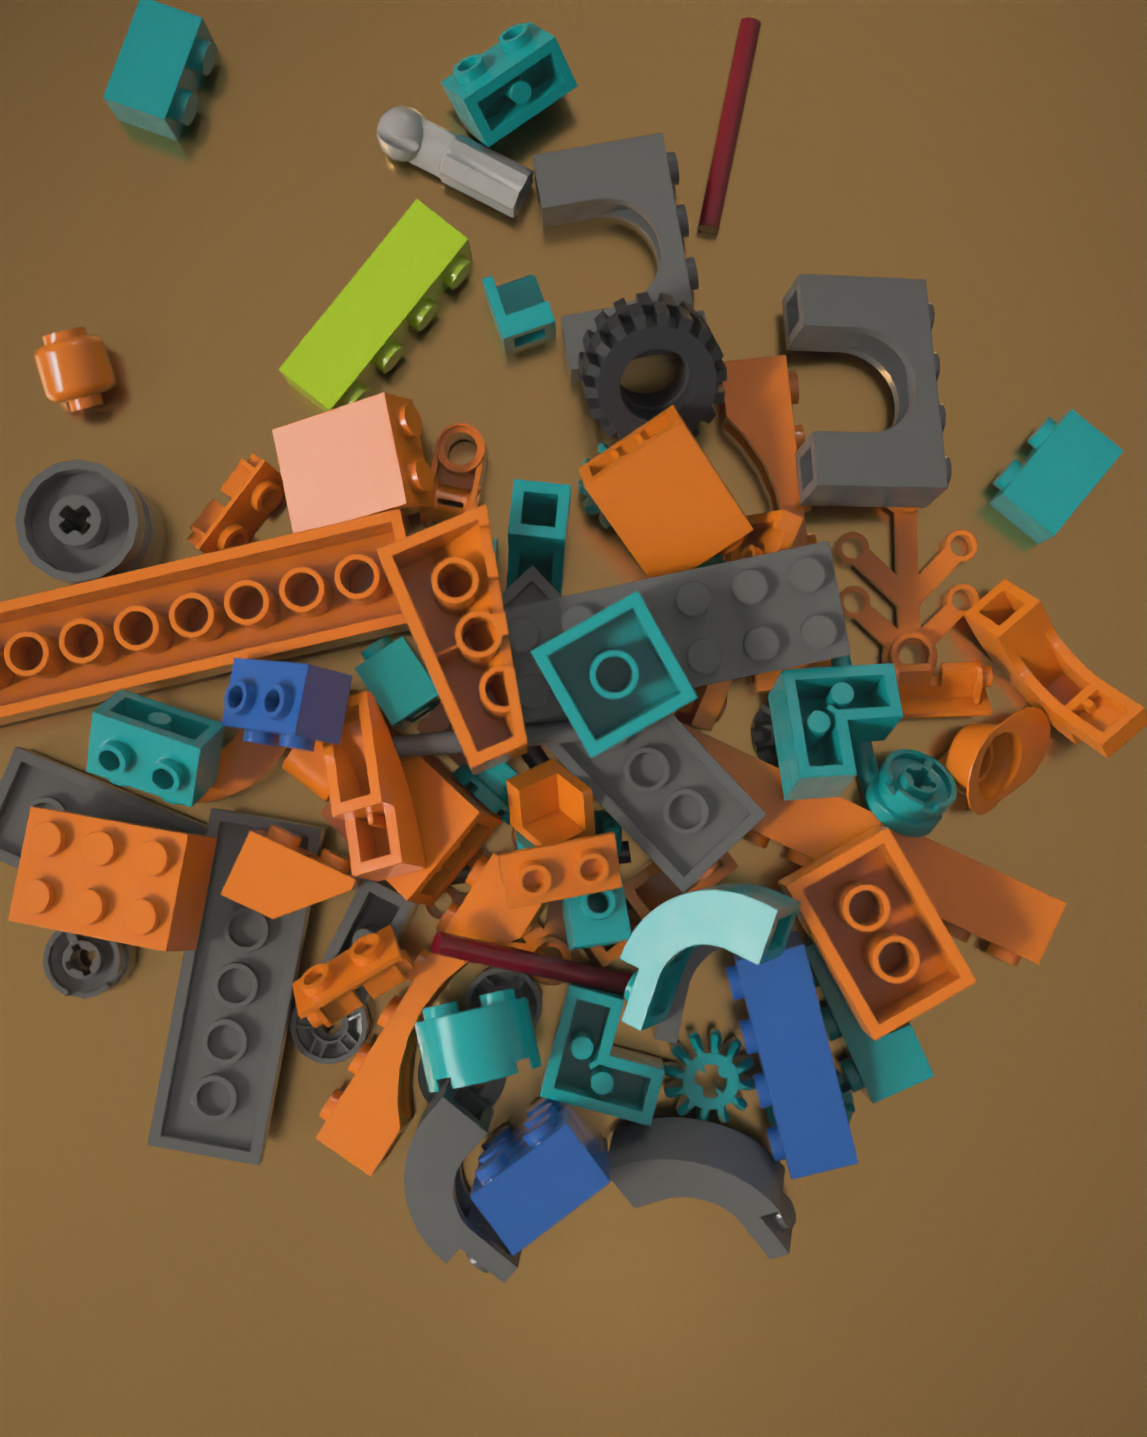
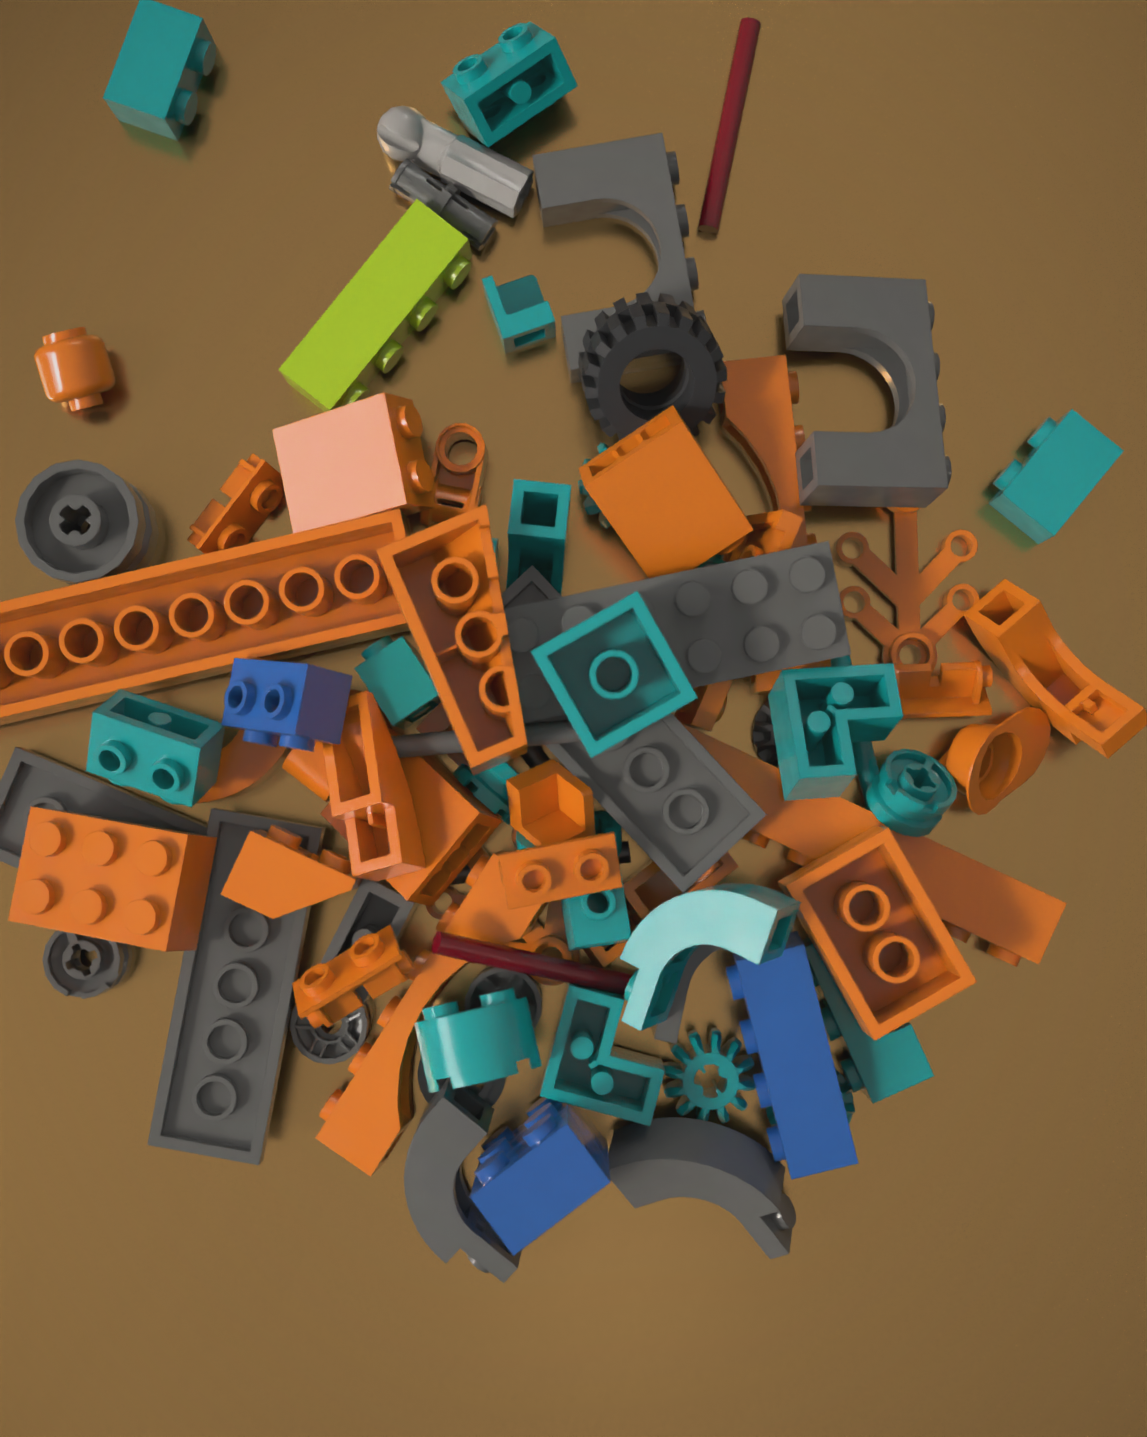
(413, 183): none -> dark grey pin

